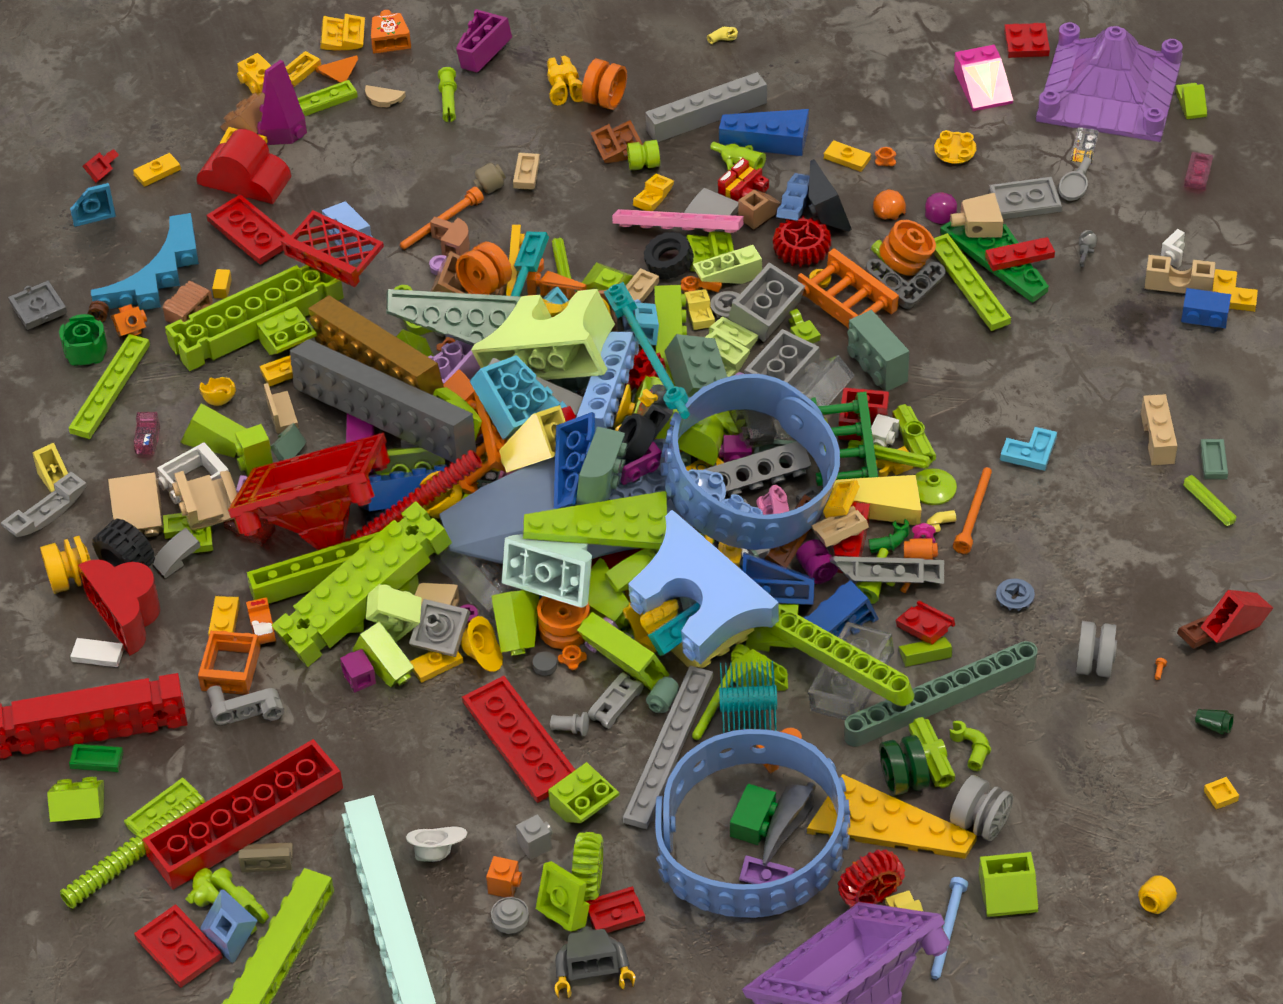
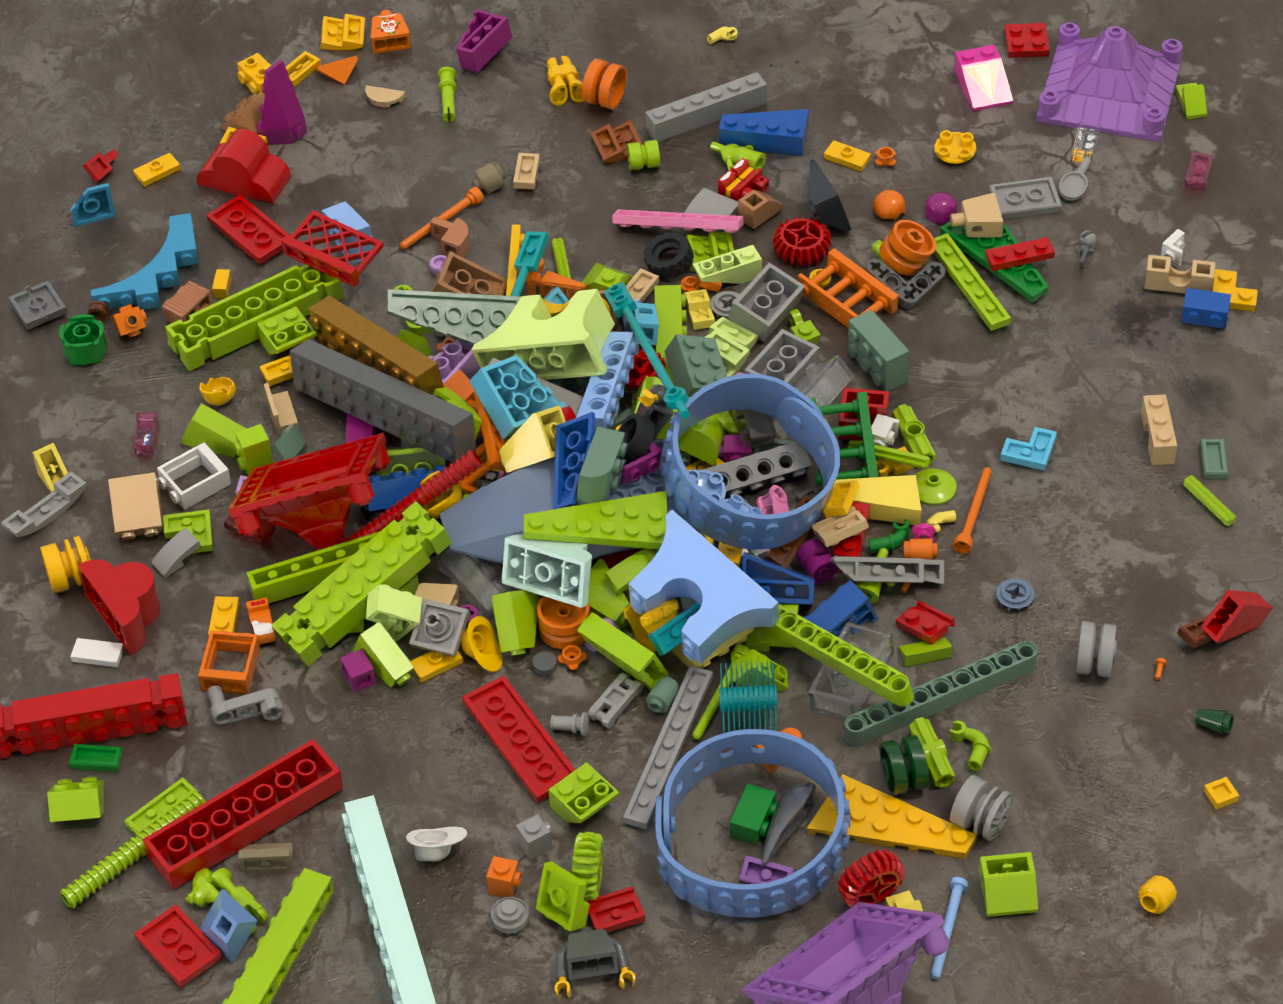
(109, 386): lime plate -> none
(122, 543): black tyre -> none
(205, 500): tan piece -> none
(327, 97): lime tile -> none
(483, 269): orange wheel -> none
(626, 407): yellow dish -> none
(654, 193): yellow slope -> none
(795, 197): medium blue slope -> none

